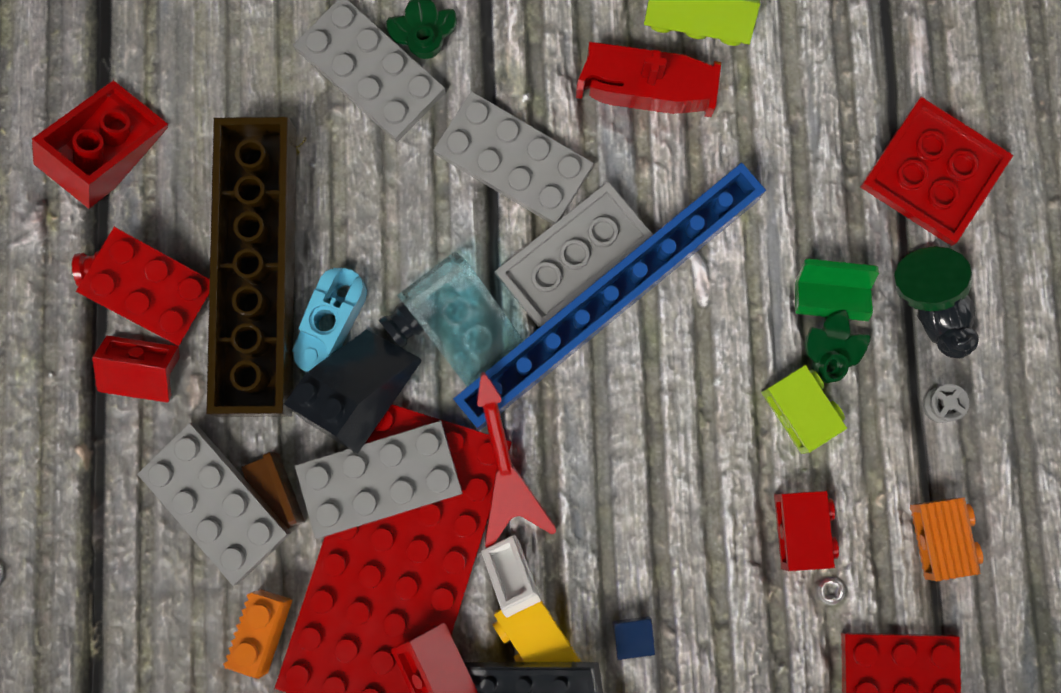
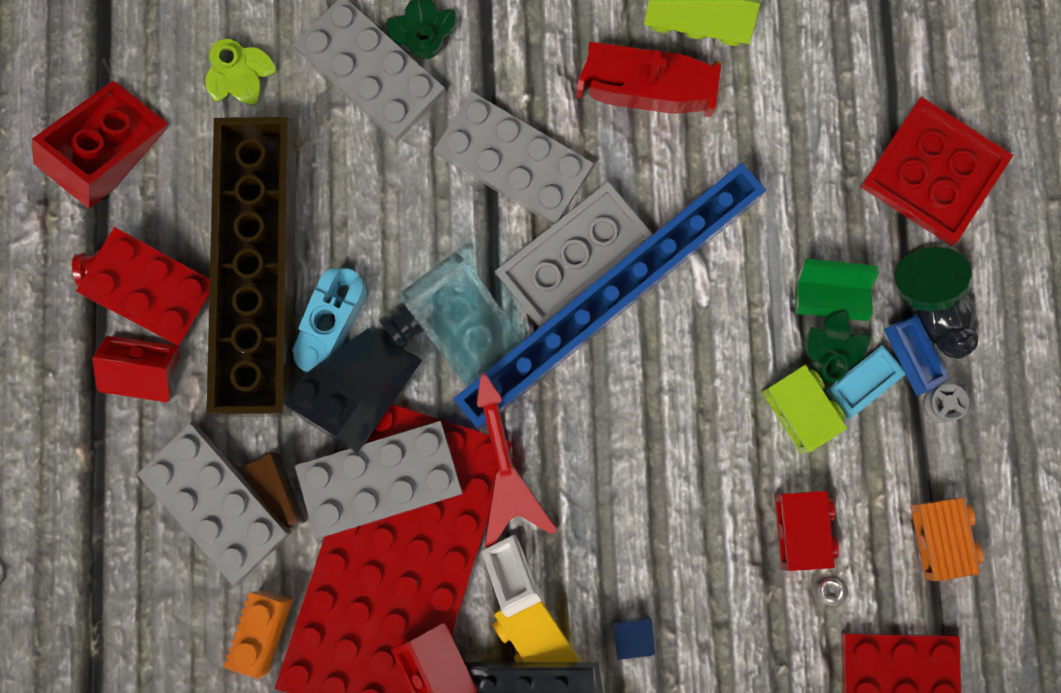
(240, 75): none -> lime plate
(865, 382): none -> medium azure tile
(917, 355): none -> blue tile

